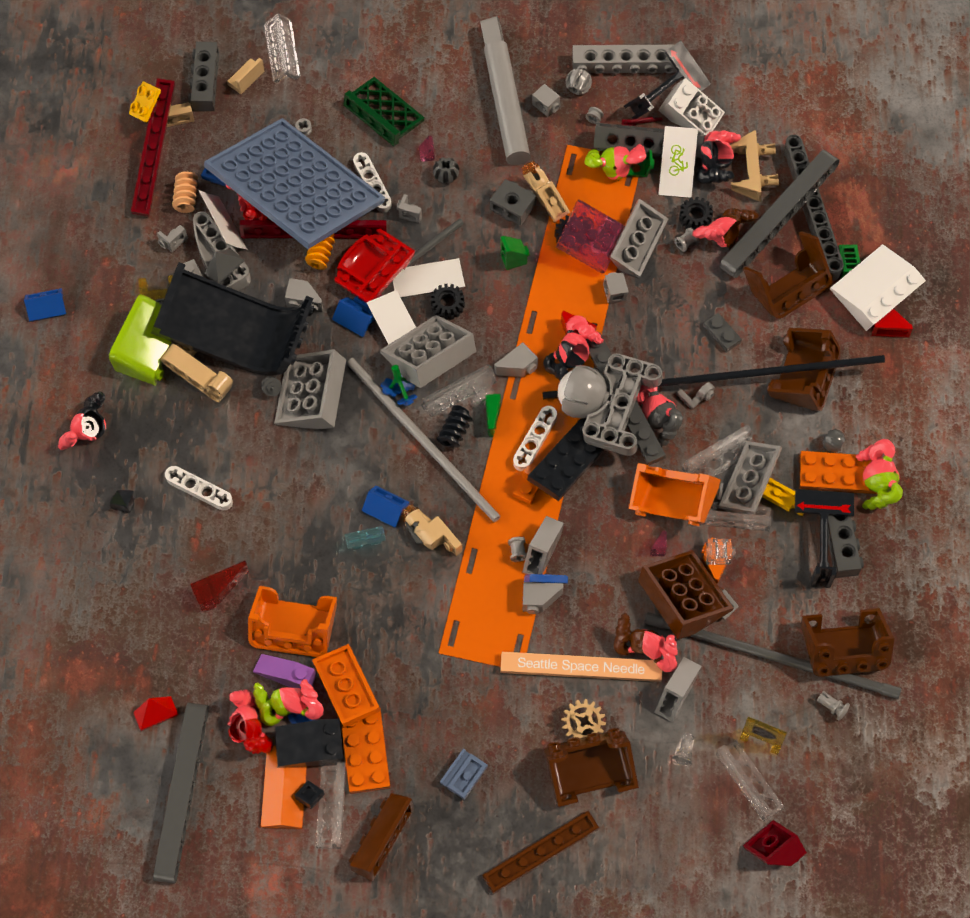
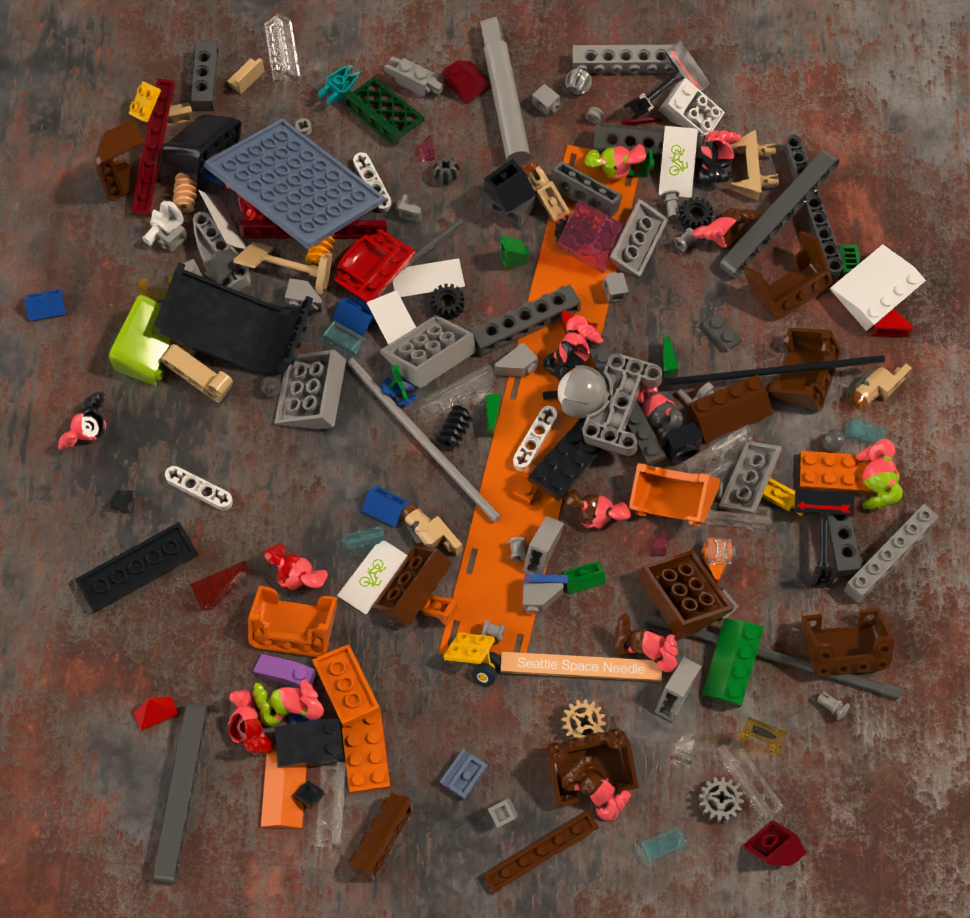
(117, 176): none -> reddish brown windscreen
(136, 567): none -> black plate
(165, 220): none -> white piece
(199, 142): none -> black windscreen
(257, 252): none -> tan piece
(296, 567): none -> hair
(338, 84): none -> teal hinge
(344, 338): none -> clear light blue plate
(372, 576): none -> white sticker
(412, 585): none -> reddish brown slope
(413, 77): none -> light grey hinge
(440, 607): none -> orange slope
(465, 80): none -> dark red slope
(475, 649): none -> yellow plate
(493, 630): none -> light grey bush
(503, 812): none -> light grey brick
(508, 186): none -> black slope
(521, 328): none -> dark grey brick
(582, 187): none -> dark grey brick
(584, 577): none -> green slope
(597, 505): none -> hair
(598, 789): none -> hair
(664, 844): none -> clear light blue plate
(670, 364): none -> green slope
(671, 201): none -> light grey pin
(682, 443): none -> black brick
(729, 800): none -> light grey gear
(731, 409): none -> reddish brown slope
(733, 661): none -> green slope
(864, 432): none -> clear light blue plate
(878, 383): none -> tan plate
(891, 553): none -> light grey brick

